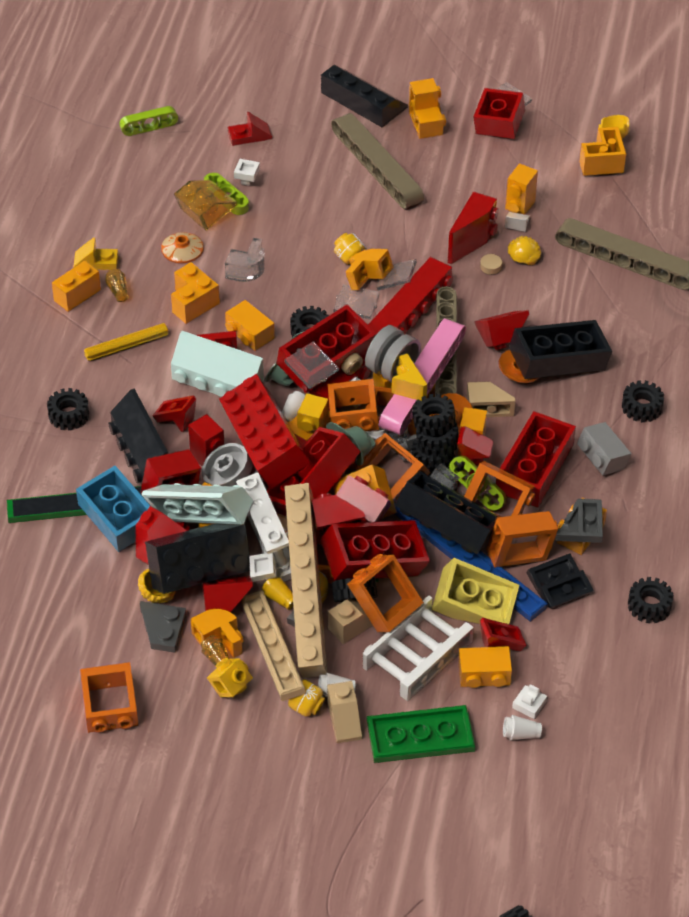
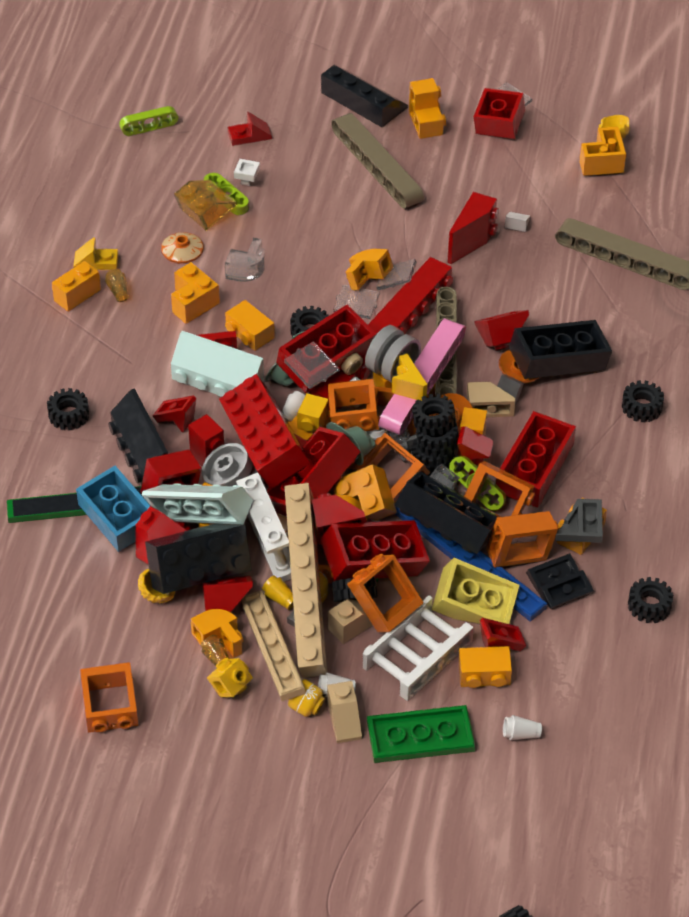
(126, 341): yellow axle -> none
(163, 625): dark grey wing -> none
(262, 566): white tile -> none
(347, 246): yellow head -> none
(371, 502): brick -> none
(491, 264): tan tile -> none
(511, 386): none -> flat silver tile
(521, 189): light orange brick -> none
(524, 250): yellow hair -> none
(529, 701): white tile -> none
(604, 448): light grey brick -> none

